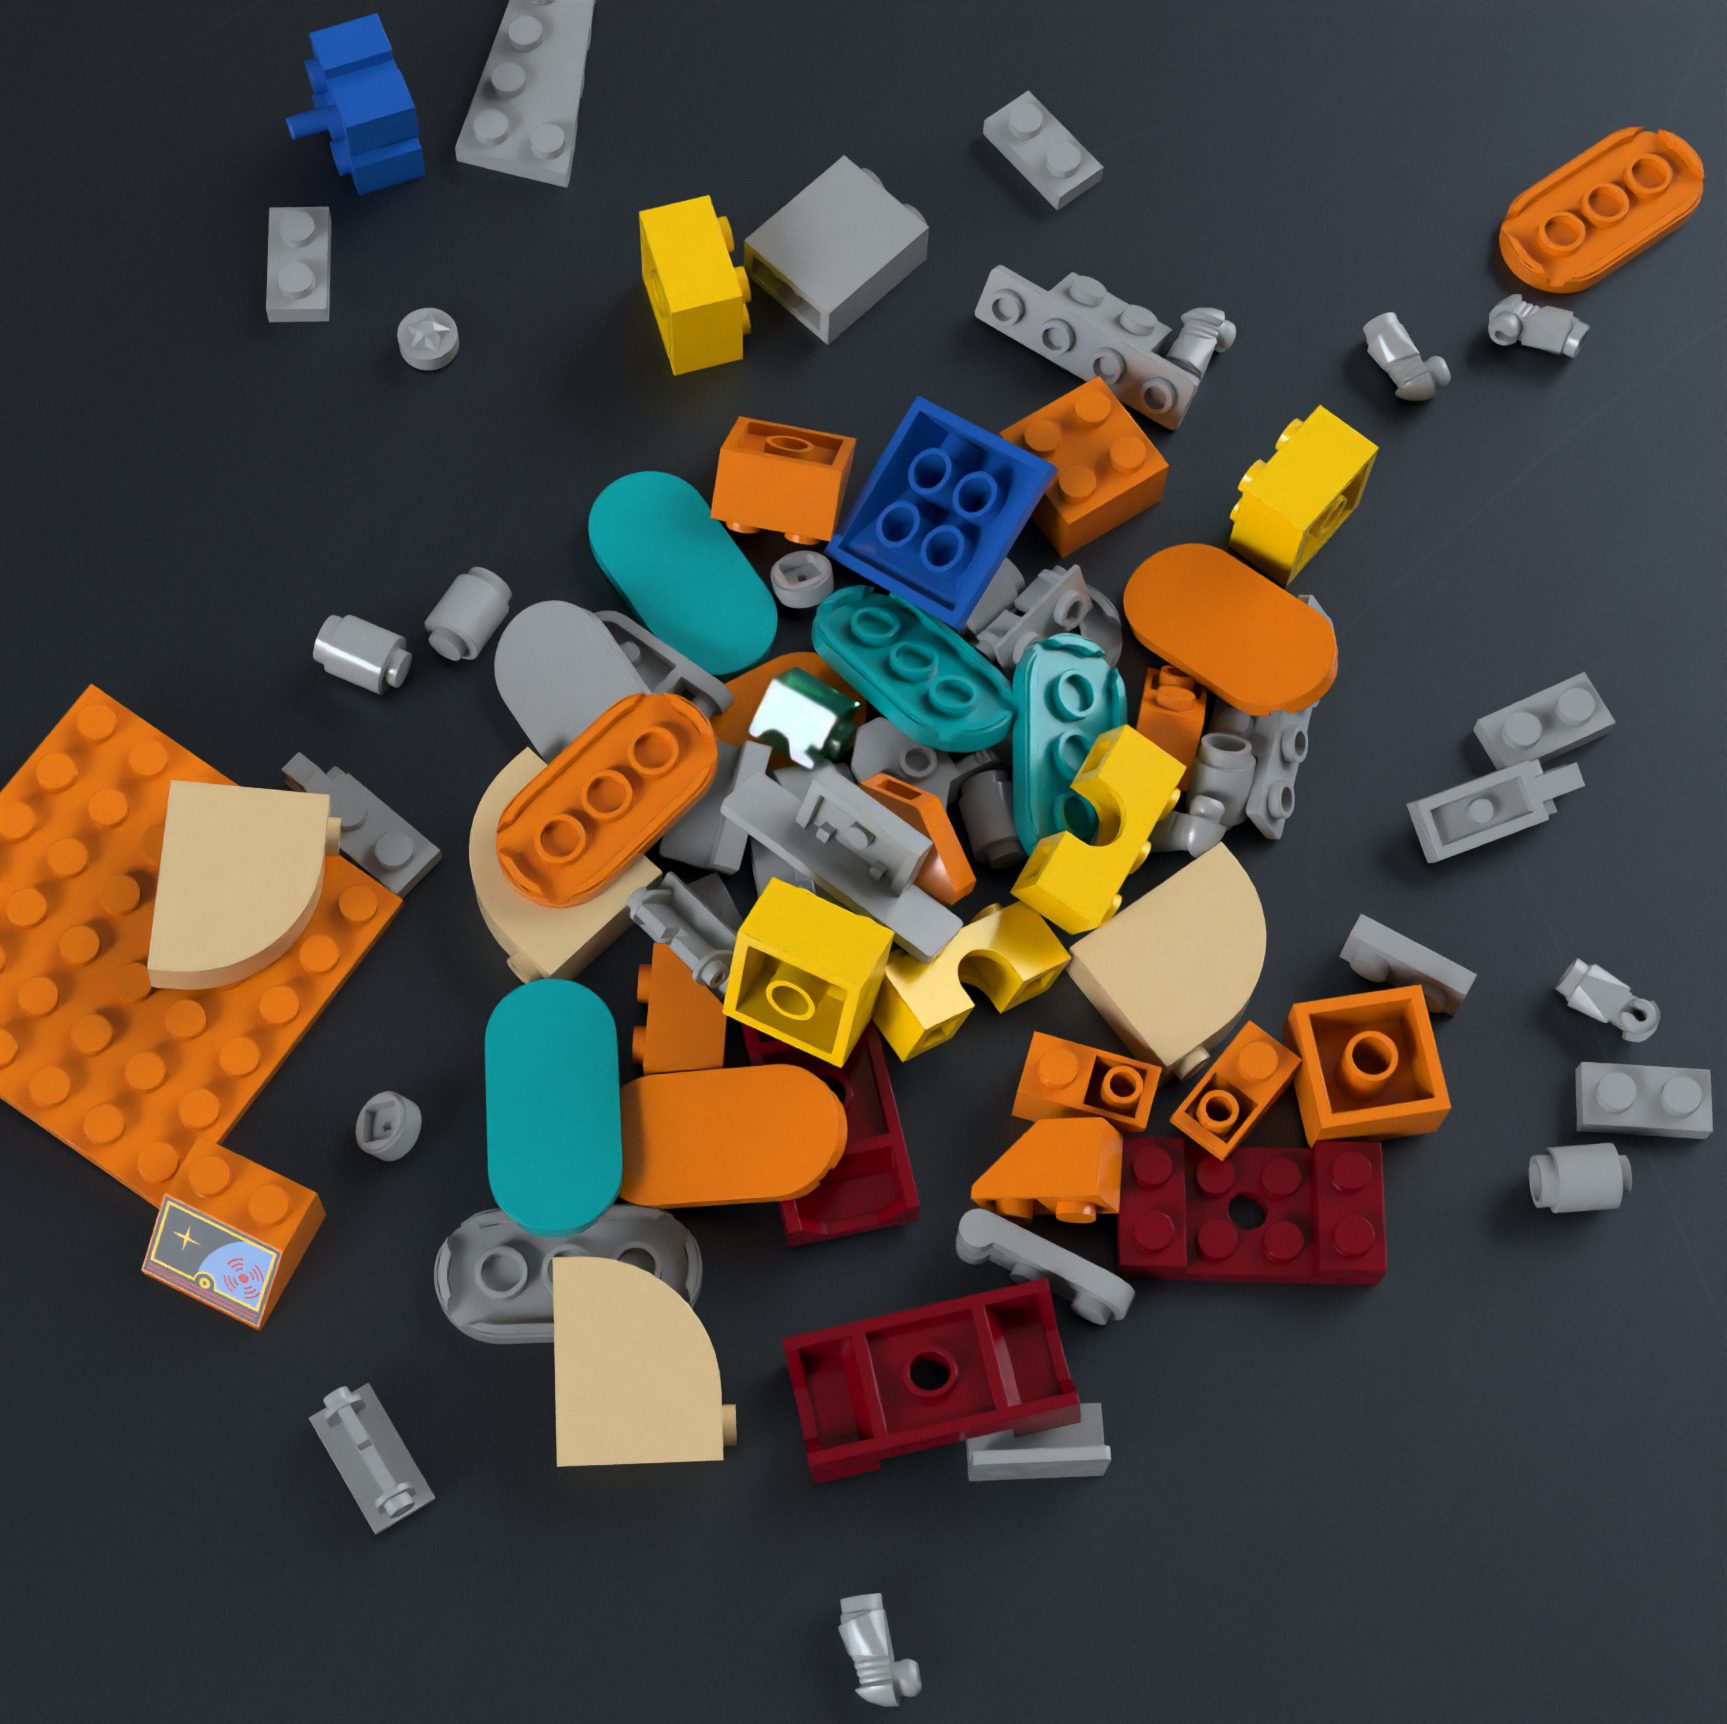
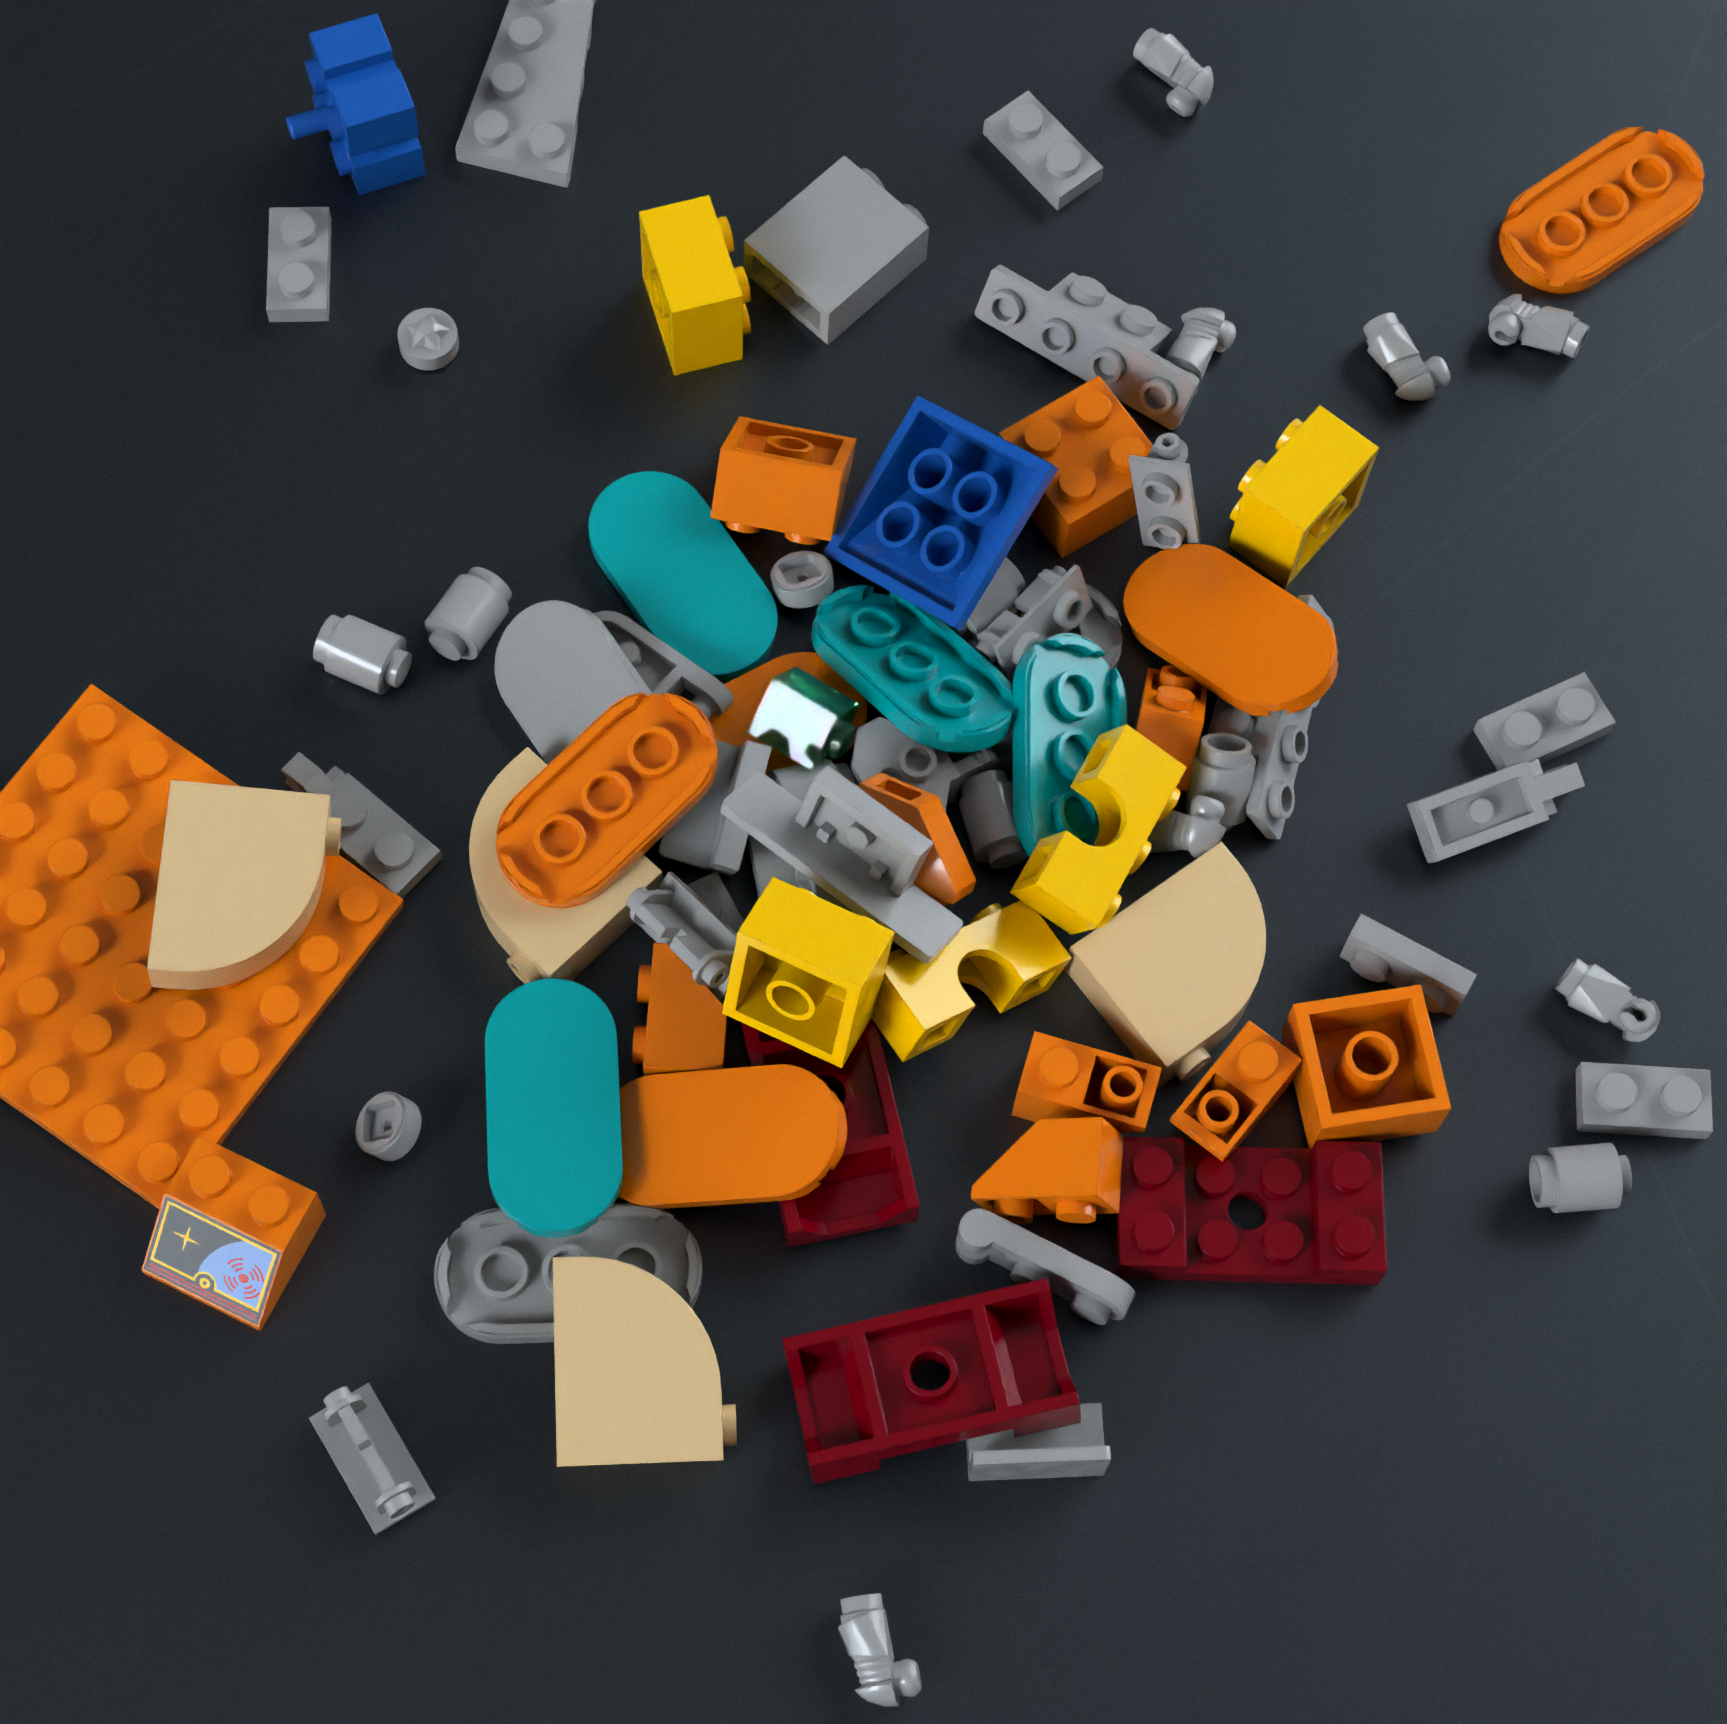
(1165, 494): none -> light grey hinge
(1173, 64): none -> light grey arm

